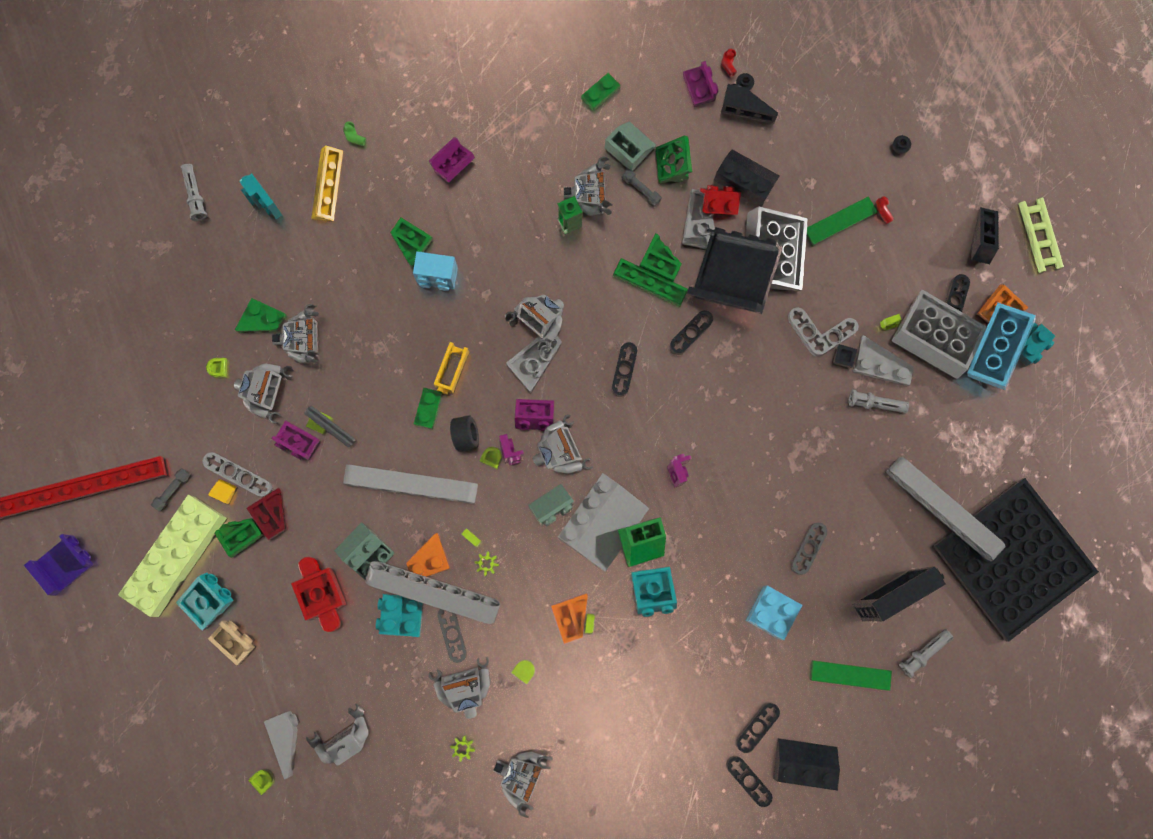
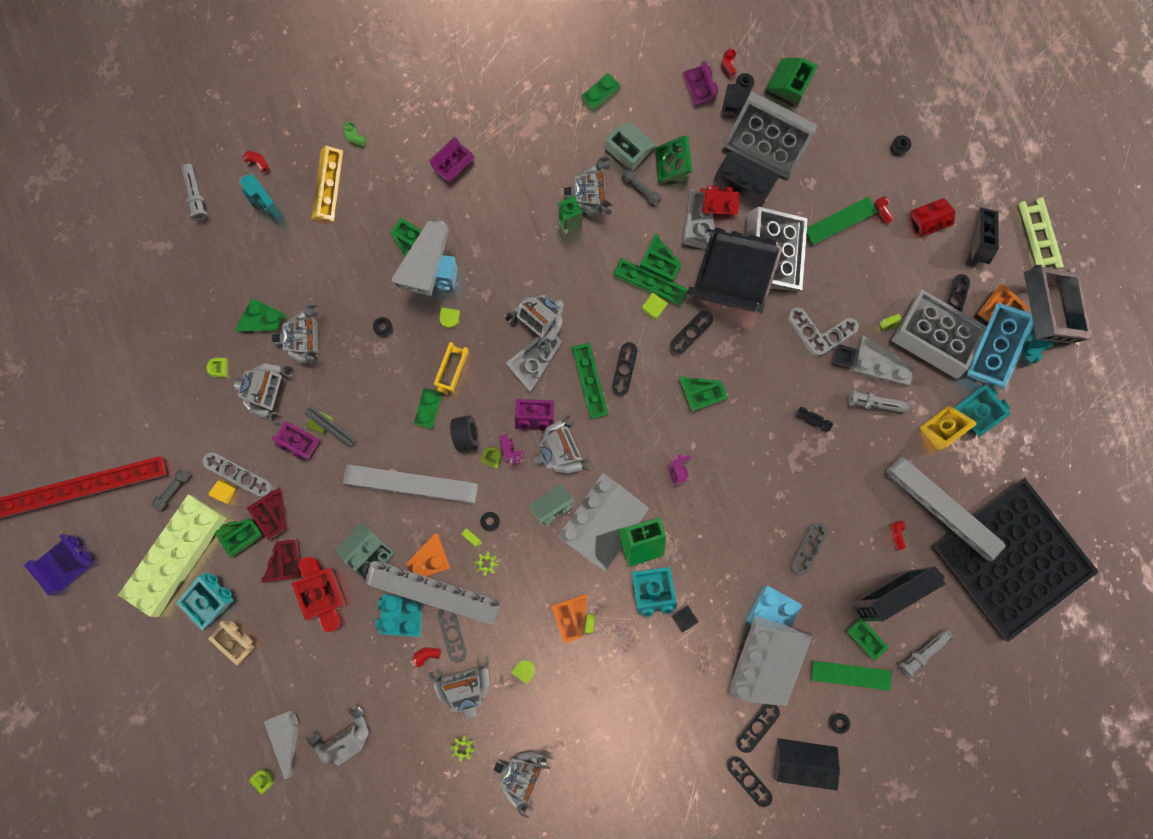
(251, 156): none -> red arm
(283, 562): none -> dark red wing
(379, 321): none -> black plate
(423, 260): none -> light grey slope
(425, 653): none -> red arm
(449, 317): none -> lime tile
(494, 526): none -> black plate
(590, 381): none -> green tile
(654, 306): none -> lime tile
(684, 619): none -> black plate
(702, 392): none -> green wing
(769, 663): none -> light grey slope
(770, 135): none -> light grey slope
(791, 79): none -> green slope
(814, 419): none -> black axle
(846, 723): none -> black plate
(867, 639): none -> green plate
(898, 538): none -> red arm
(933, 216): none -> red bracket
(947, 427): none -> yellow slope
(984, 409): none -> teal plate
(1042, 308): none -> black window

